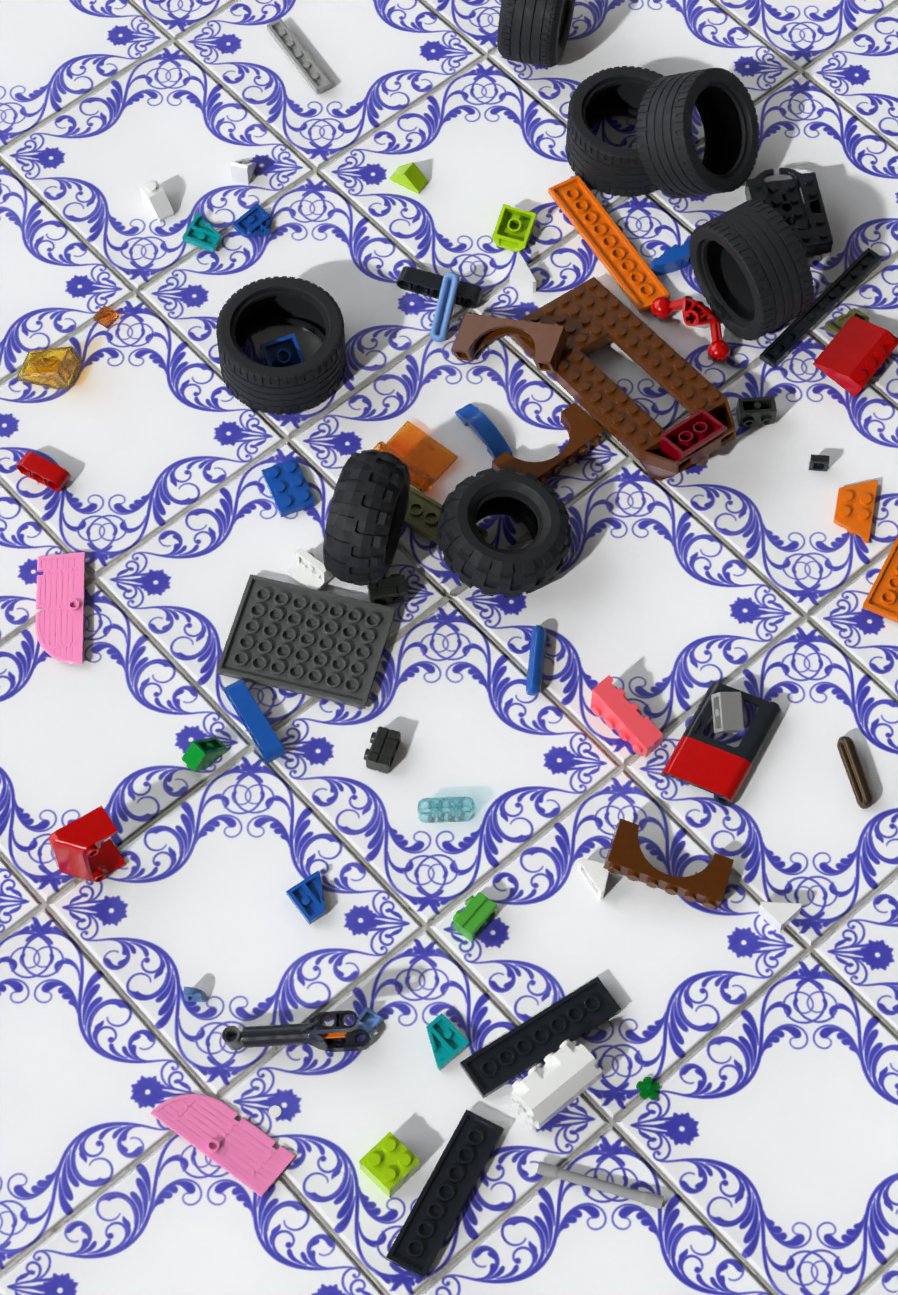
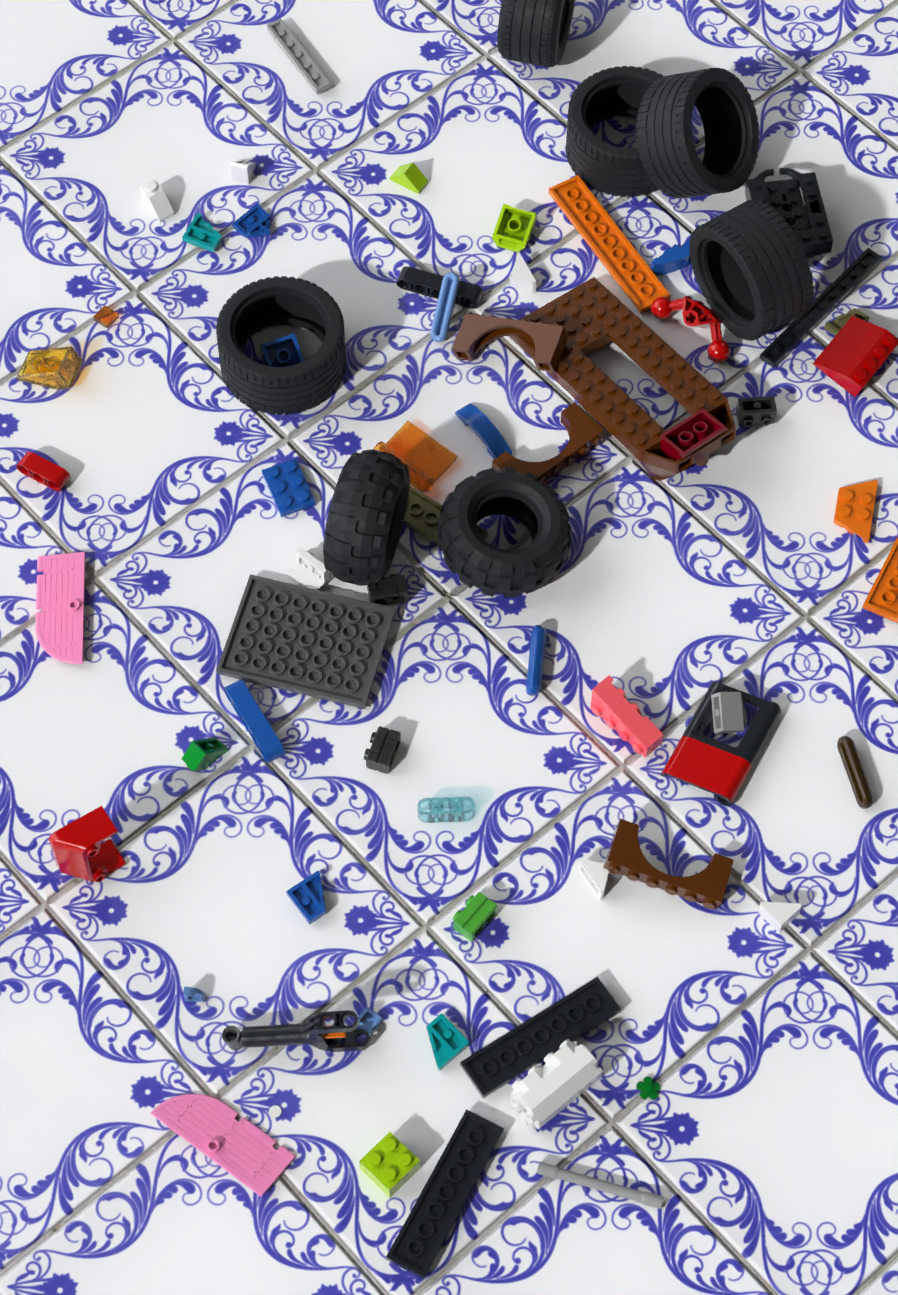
(818, 462): black tile -> none

